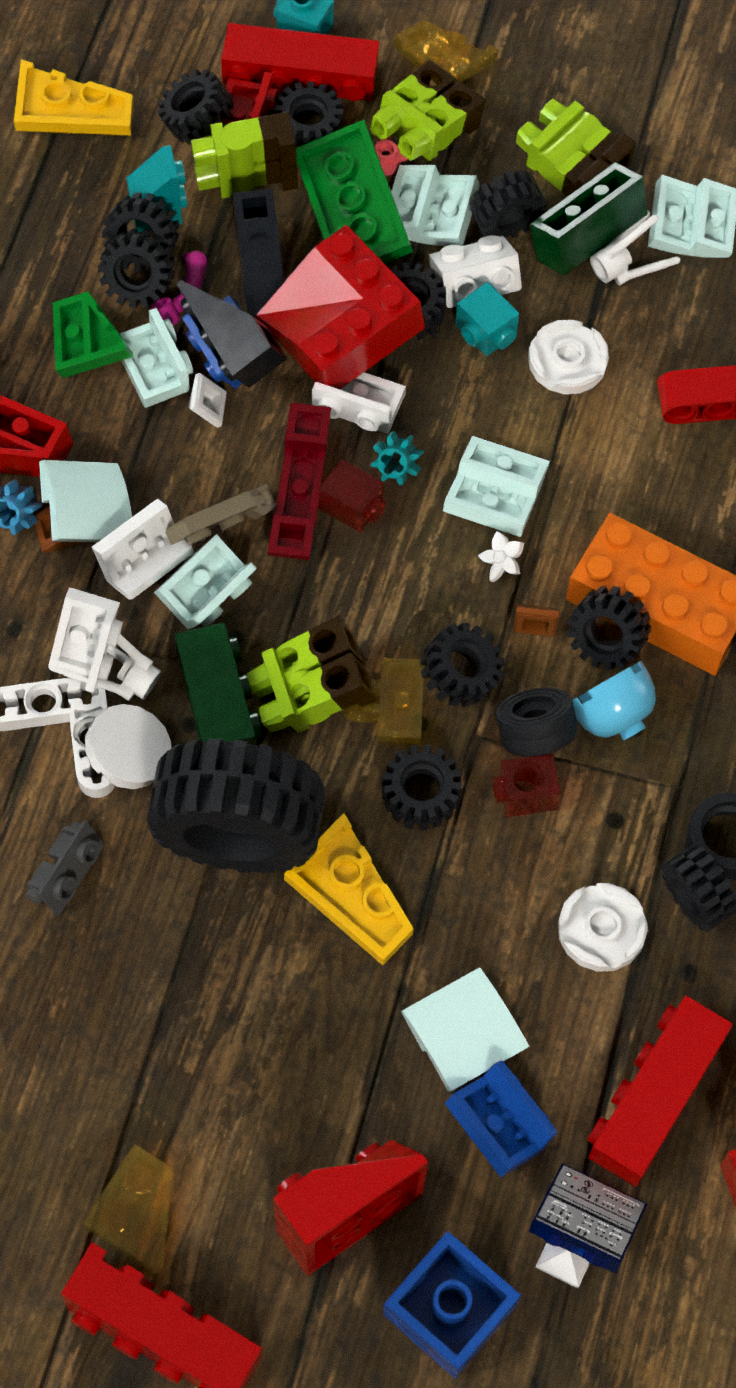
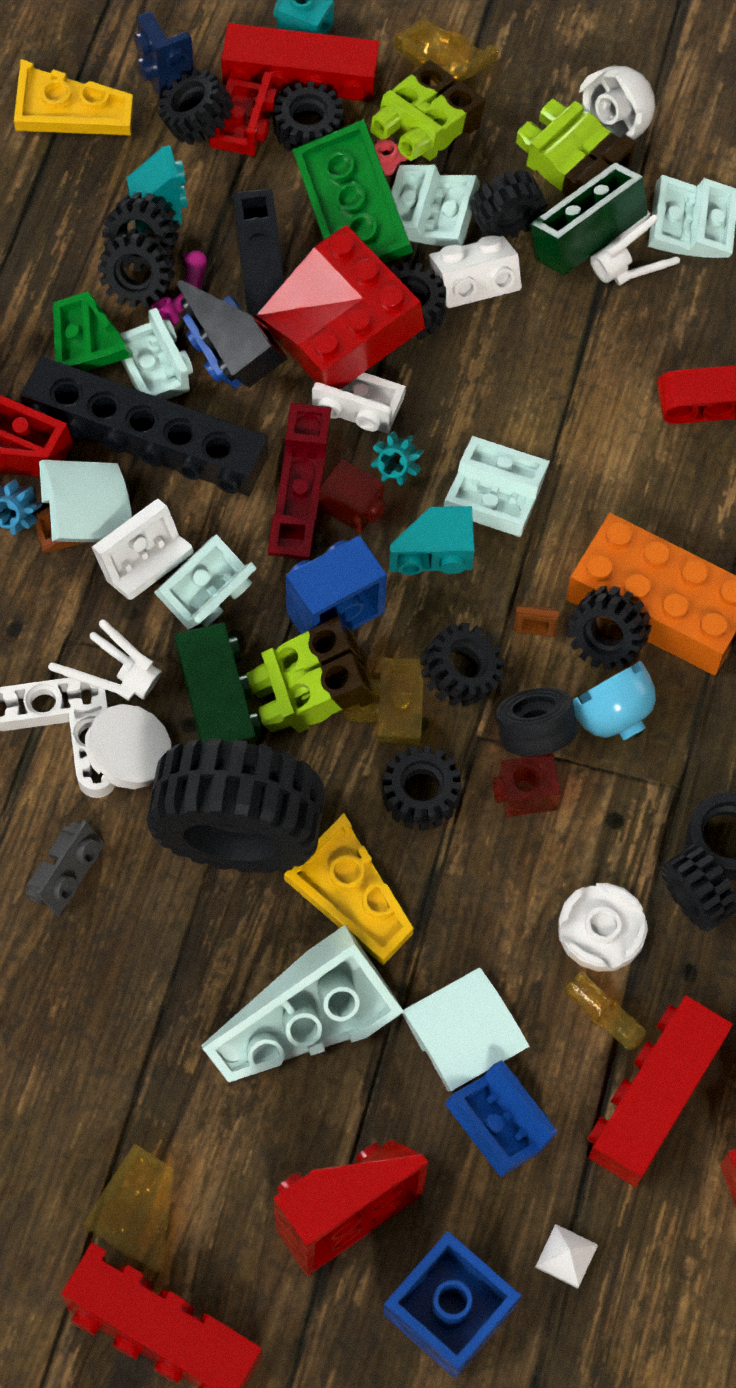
(84, 635): white bracket -> none
(162, 57): none -> dark blue bracket
(168, 422): none -> black brick
(207, 400): white slope -> none
(226, 514): dark tan hinge -> none
(247, 155): lime hips -> none
(313, 1004): none -> light aqua wedge
(338, 583): none -> blue brick
(435, 542): none -> teal slope
(487, 320): teal brick -> none
(502, 556): white plant -> none
(560, 365): white tile -> none
(588, 1218): tile -> none
(606, 1012): none -> clear yellow axle
(619, 100): none -> white cylinder

